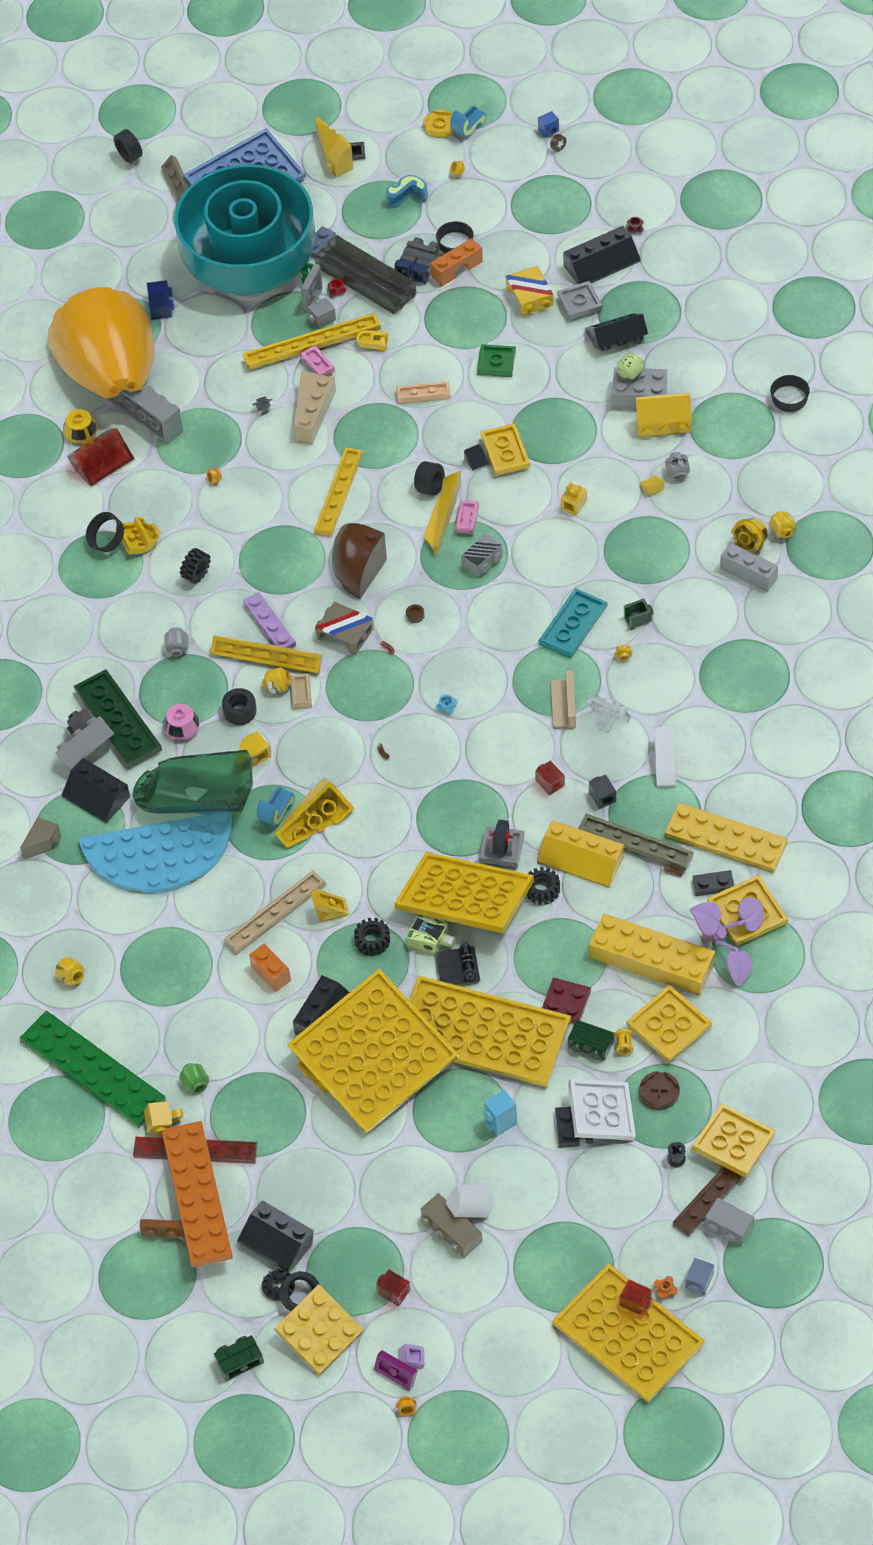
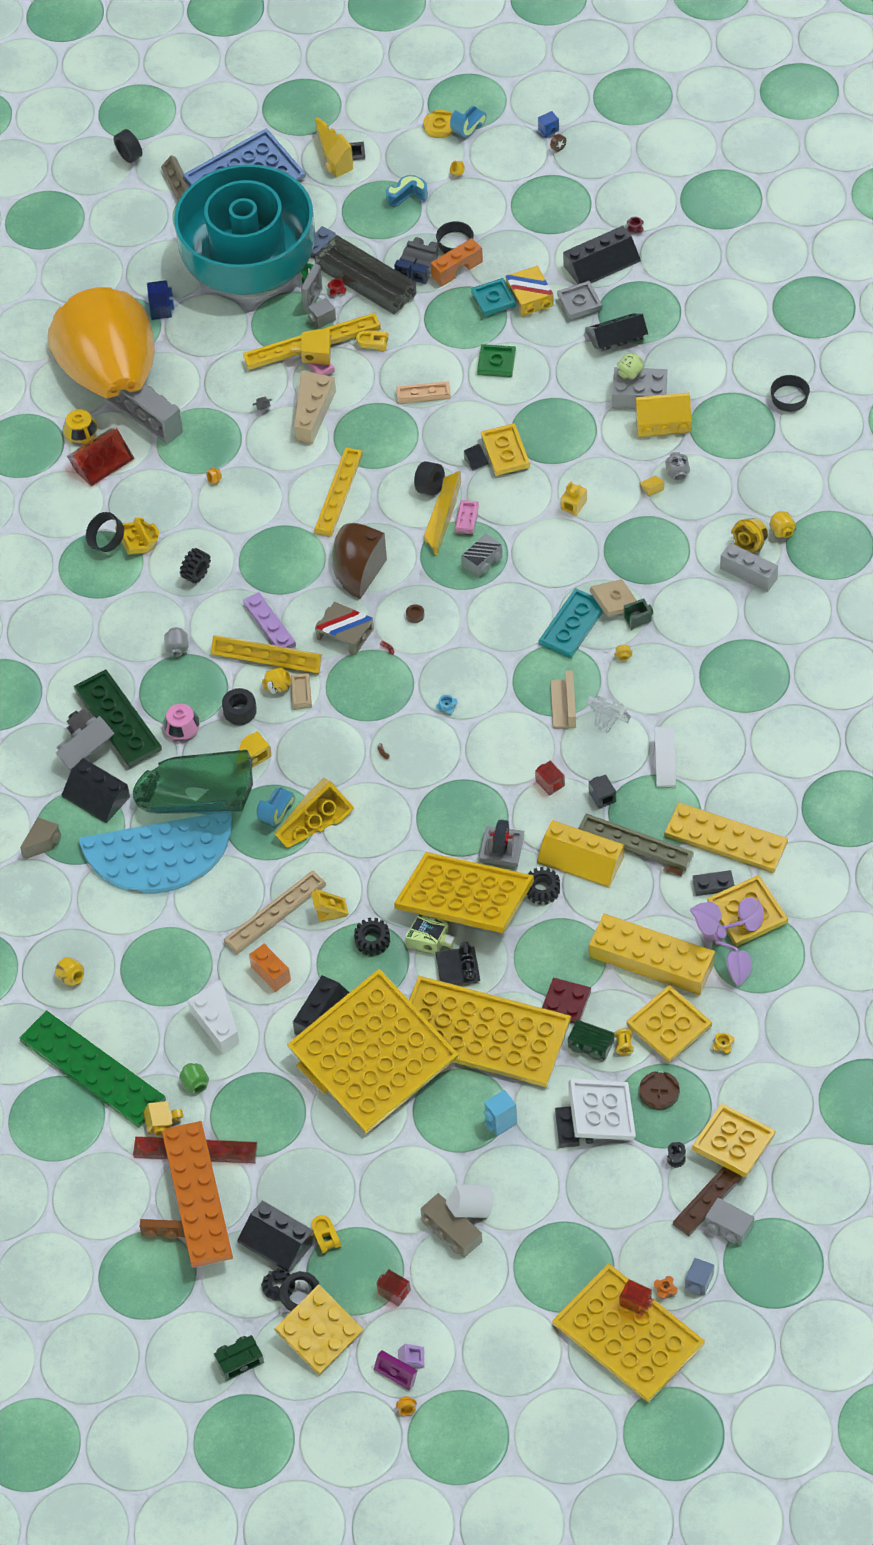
(214, 1016): none -> white wedge
(314, 346): none -> yellow torso
(323, 1227): none -> yellow plate
(493, 297): none -> teal plate
(612, 596): none -> tan plate
(723, 1037): none -> yellow plate

